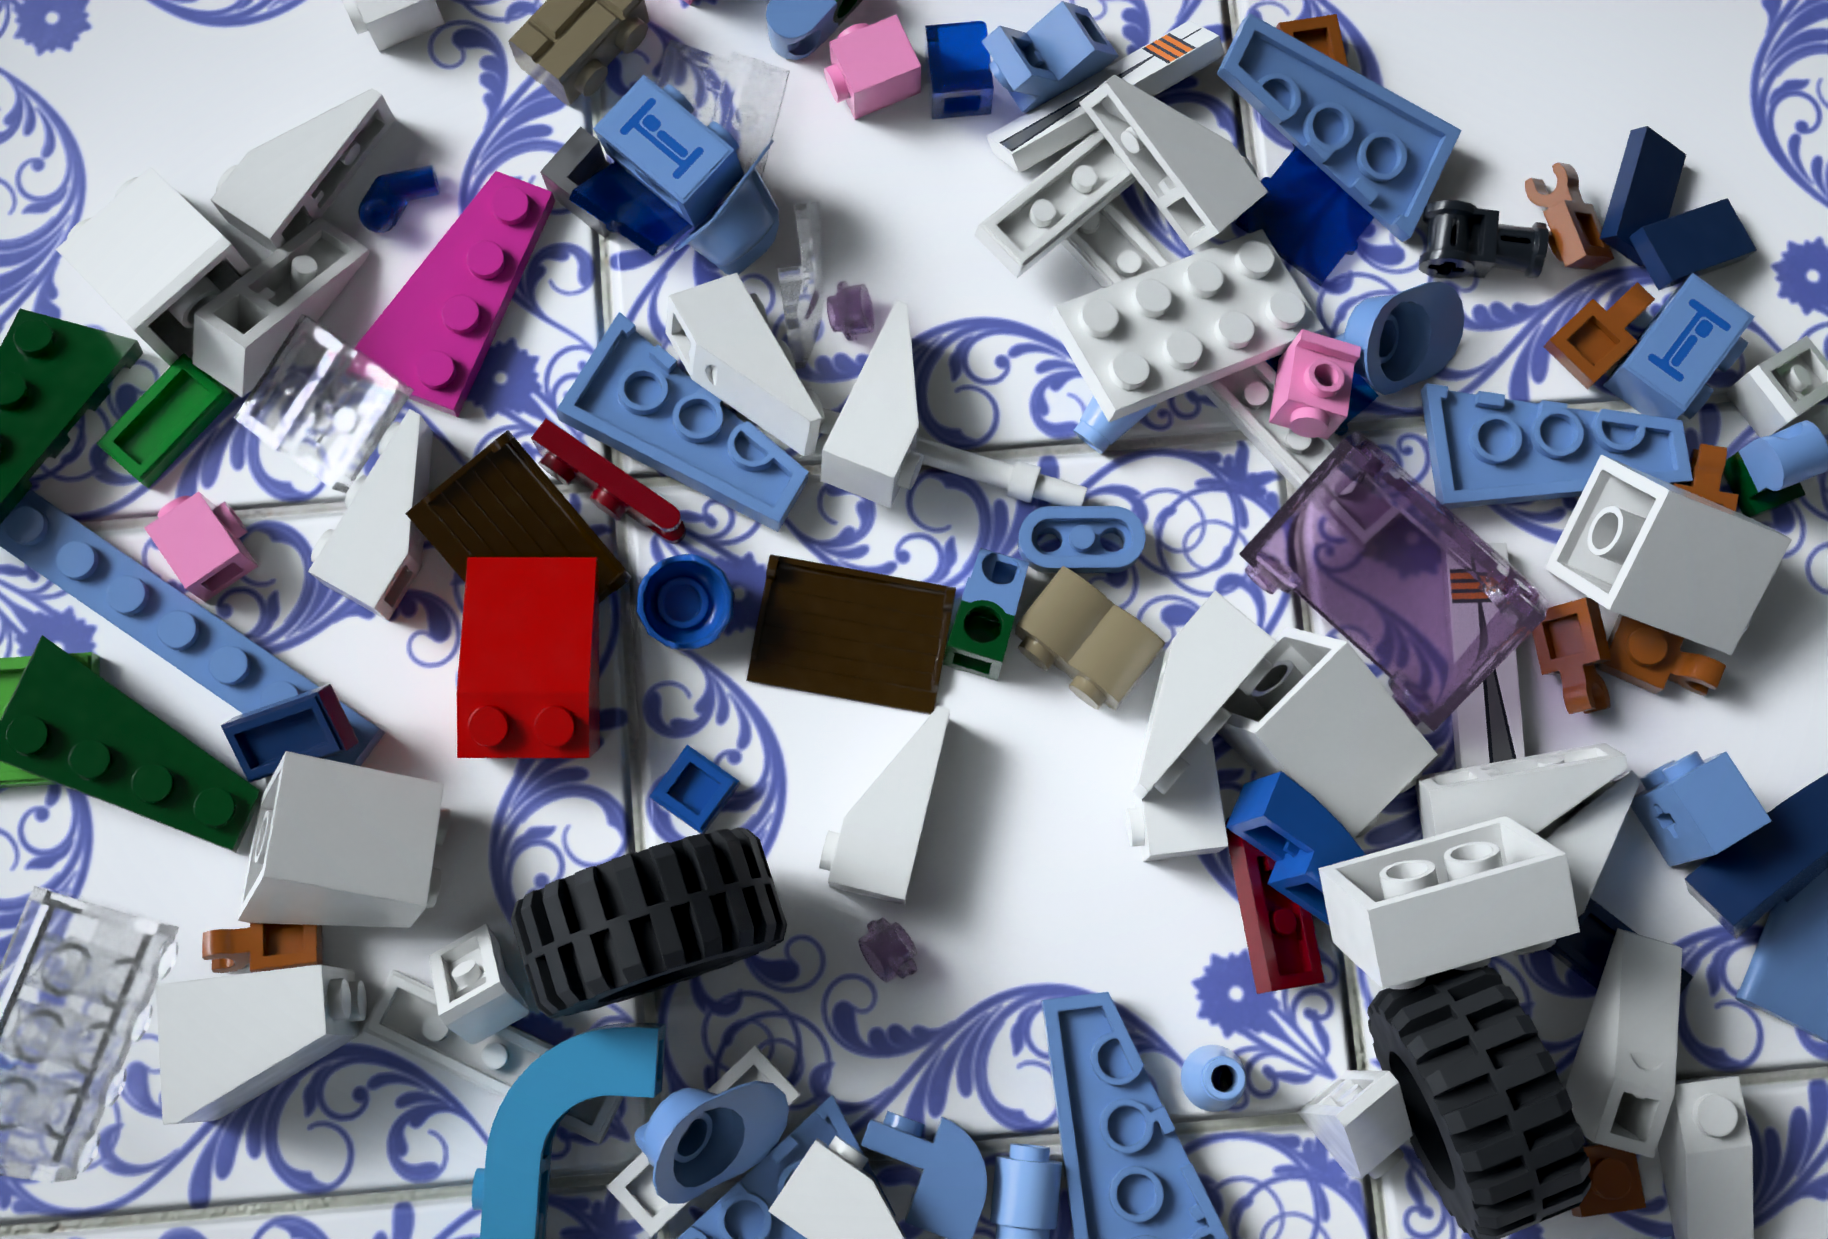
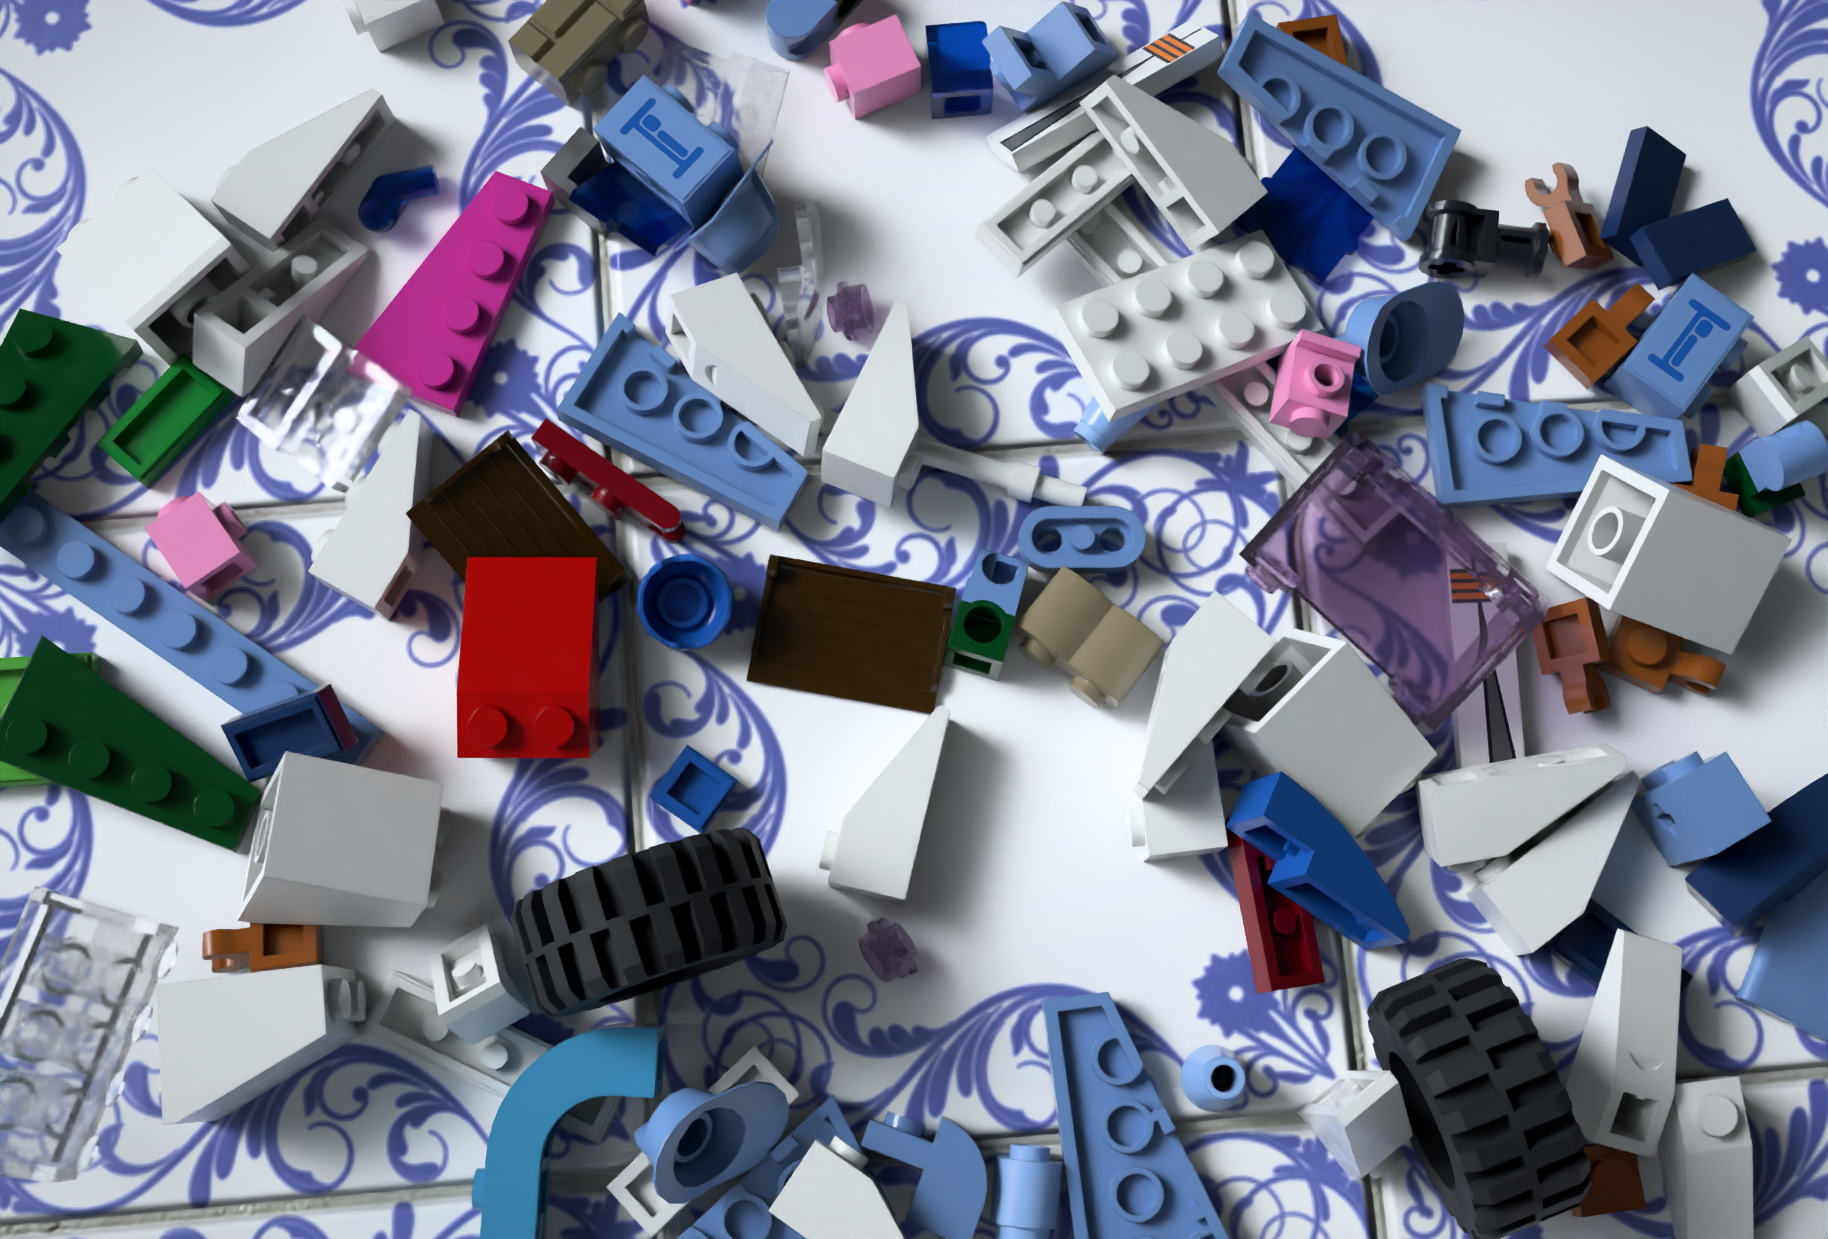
(1449, 902): white brick -> none

